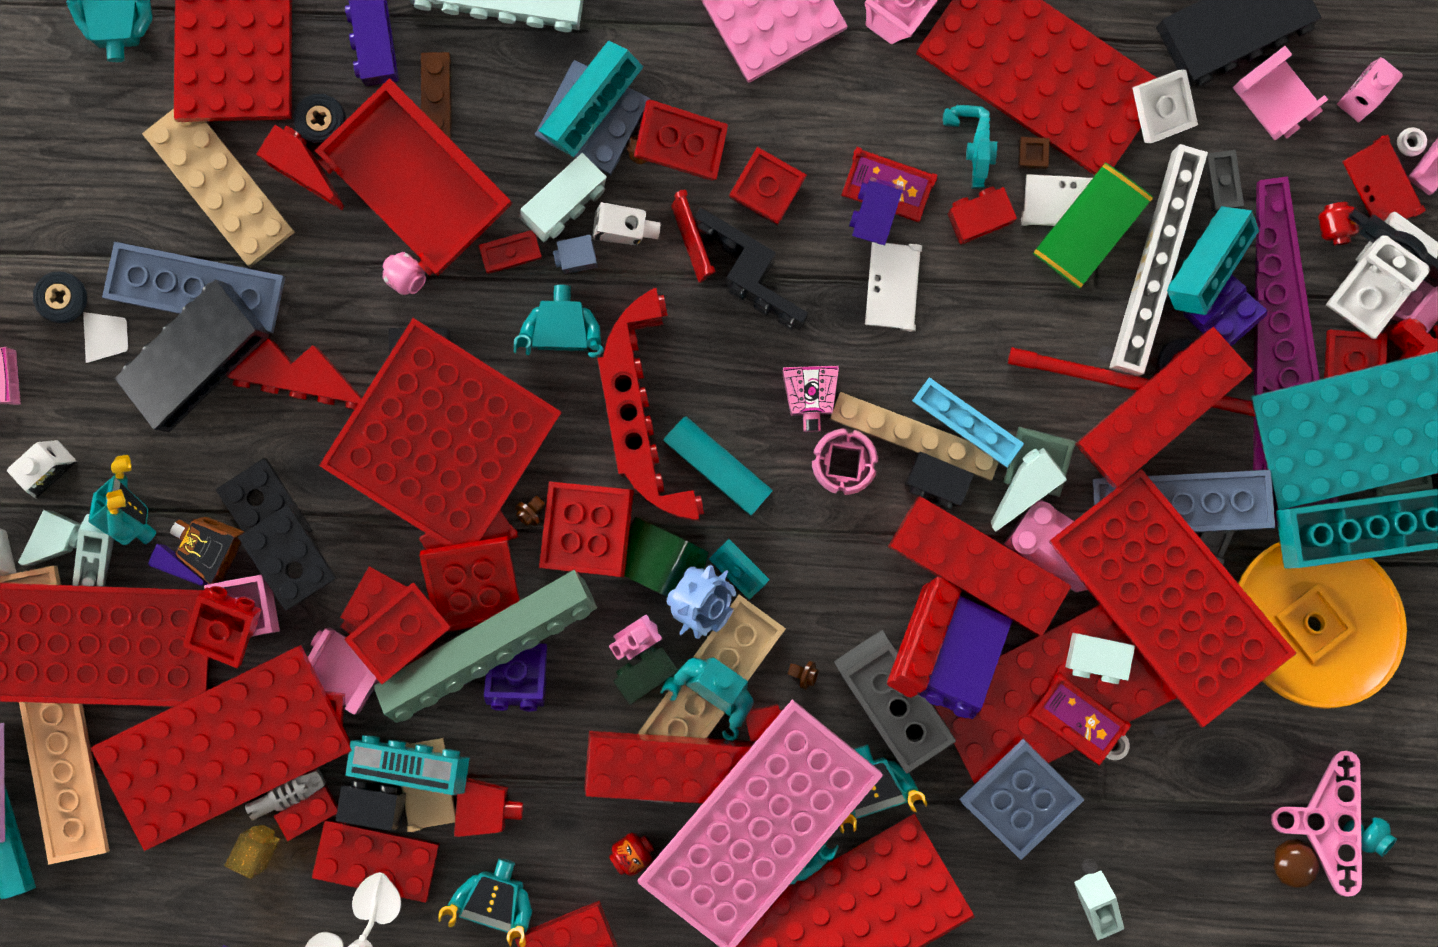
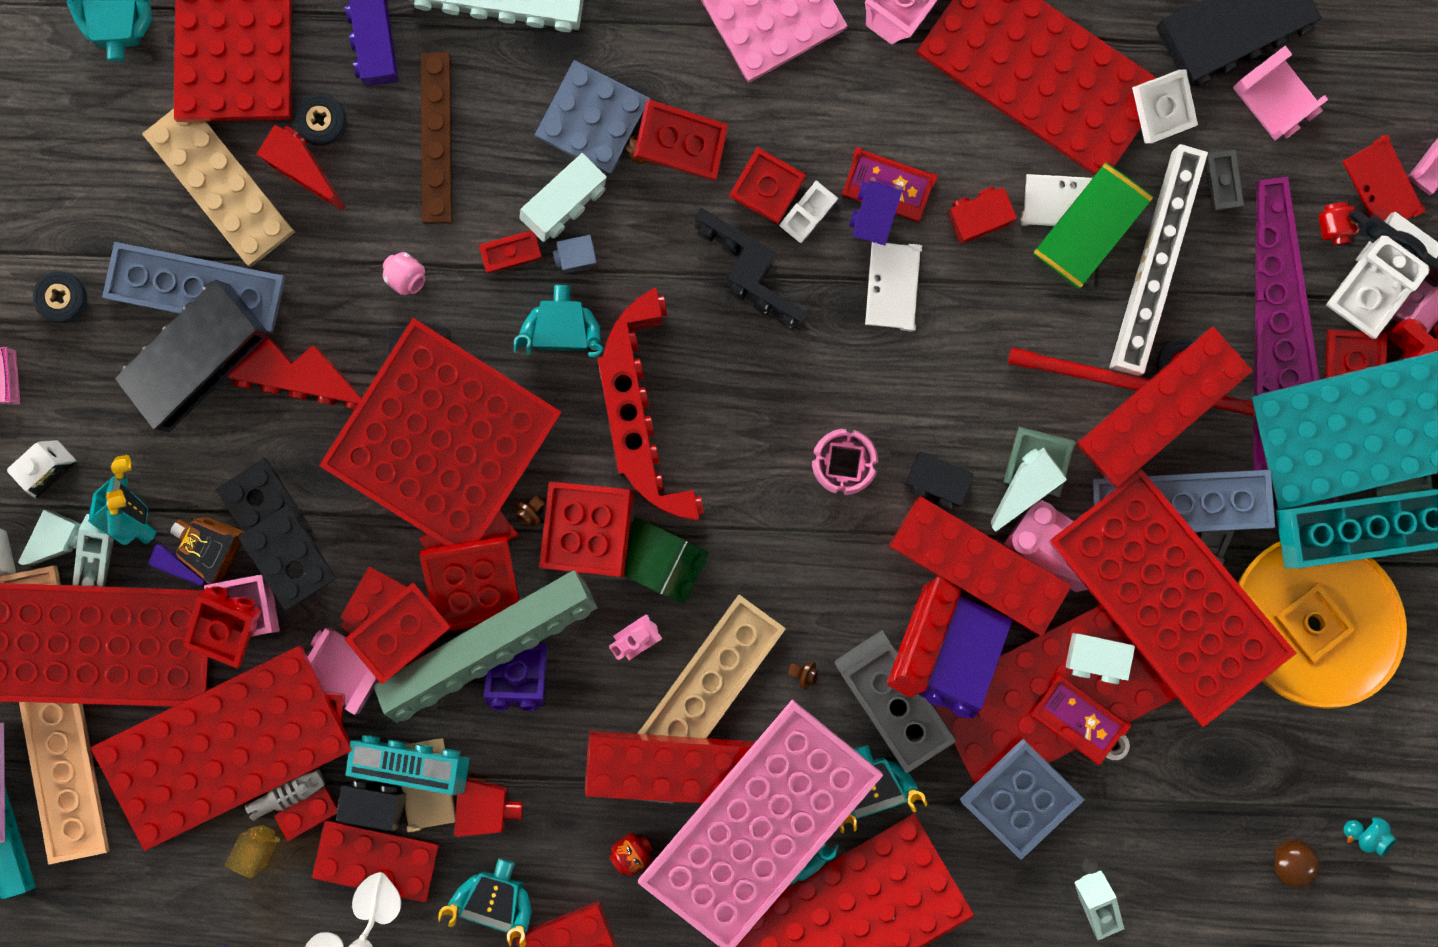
(104, 336): white sticker -> none
(413, 177): red windscreen -> none
(591, 98): teal brick -> none
(611, 227): white torso -> none
(647, 674): clear green brick -> none
(691, 236): red door -> none
(702, 601): light blue brick -> none
(717, 465): teal brick -> none
(718, 686): teal torso -> none
(740, 568): teal plate -> none
(760, 719): red brick -> none
(808, 212): none -> white slope
(810, 393): torso -> none
(912, 435): tan plate -> none
(968, 422): medium azure plate -> none
(982, 150): teal animal -> none
(1033, 153): reddish brown plate -> none
(1213, 260): teal brick -> none
(1231, 313): dark purple plate -> none
(1330, 838): bright pink beam -> none
(1373, 86): bright pink torso -> none
(1419, 138): white plate -> none

